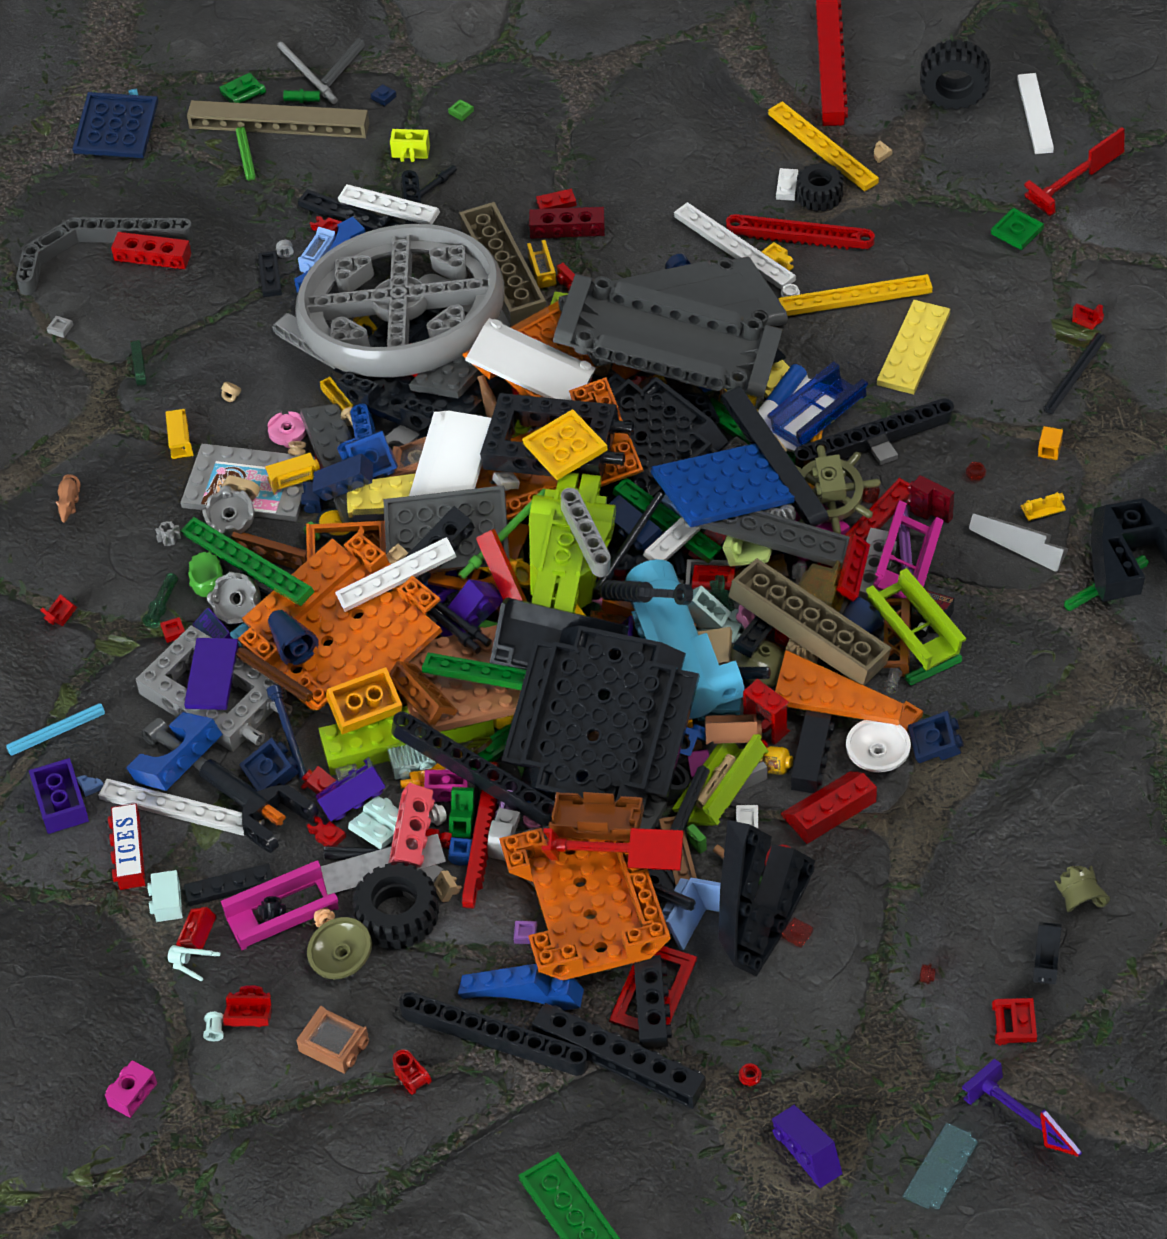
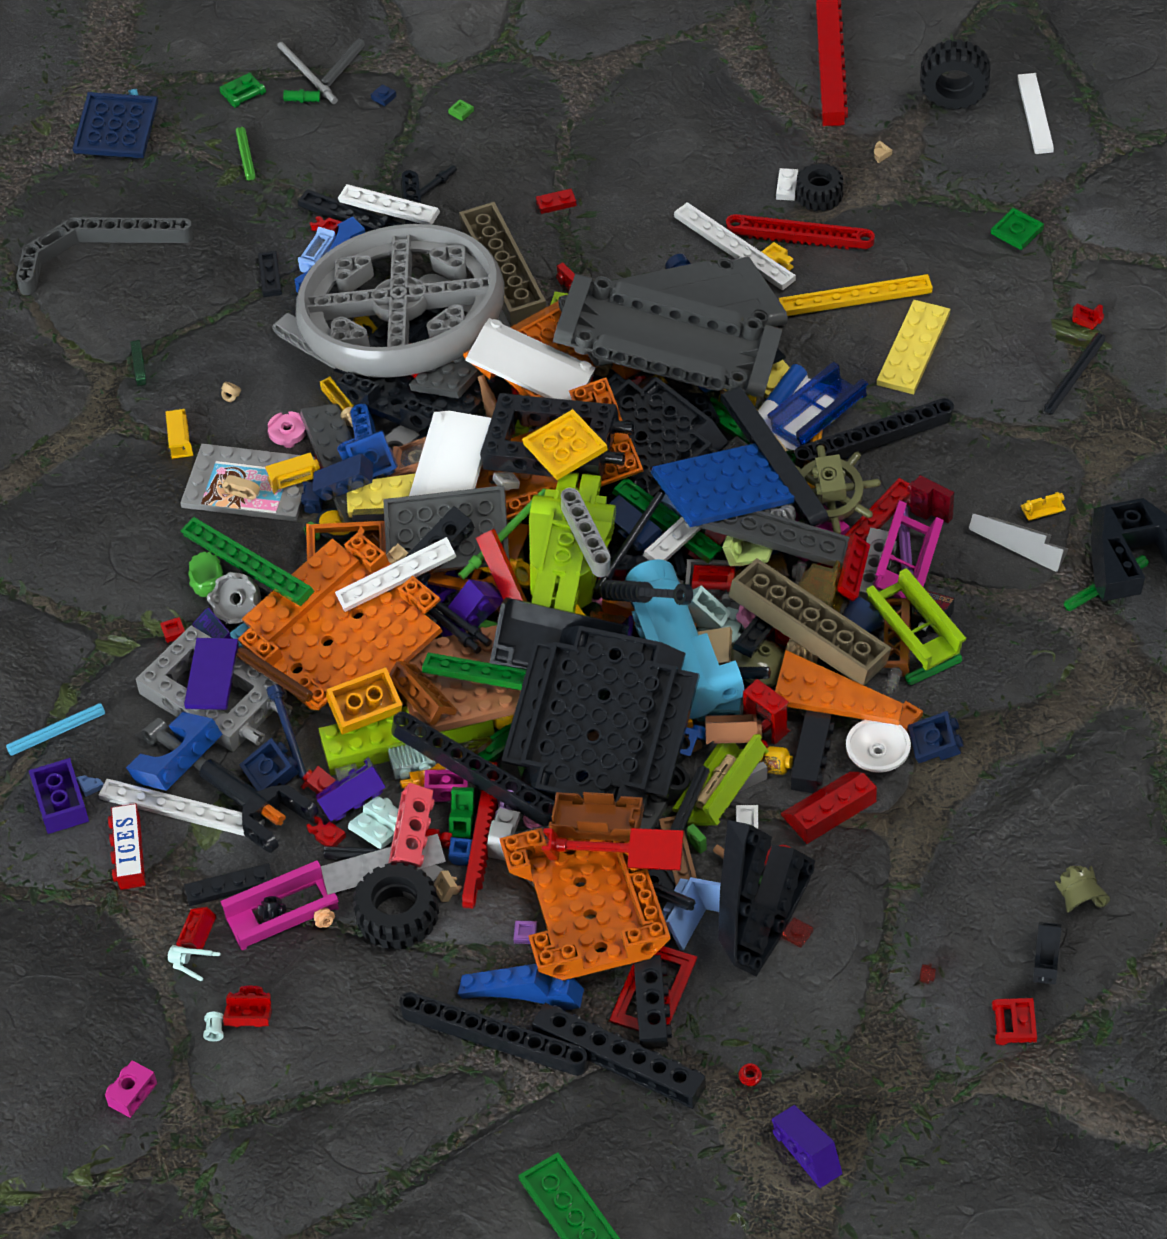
(59, 611): red bracket -> none
(60, 326): light grey tile -> none
(68, 496): nougat animal -> none
(151, 250): red brick -> none
(154, 613): clear green pin -> none
(165, 896): light aqua brick -> none
(168, 533): light grey gear -> none
(226, 501): light grey plate -> none
(272, 550): dark orange fence -> none
(278, 119): dark tan brick -> none
(284, 244): light grey bush -> none
(292, 639): dark blue cone -> none
(296, 448): tan bush -> none
(332, 1040): nougat window -> none
(335, 939): olive dish -> none
(409, 144): neon yellow brick -> none
(411, 1075): red piece -> none
(438, 814): white plate -> none
(542, 266): yellow window -> none
(566, 222): dark red brick -> none
(697, 759): magenta slope -> none
(720, 594): clear green plate -> none
(790, 290): white plate -> none
(823, 146): yellow plate -> none
(871, 494): clear red bush -> none
(884, 453): light grey tile -> none
(940, 1167): clear light blue windscreen -> none
(975, 471): clear red plate -> none
(986, 1082): dark purple piece -> none
(1050, 443): light orange brick -> none
(1098, 157): red piece -> none

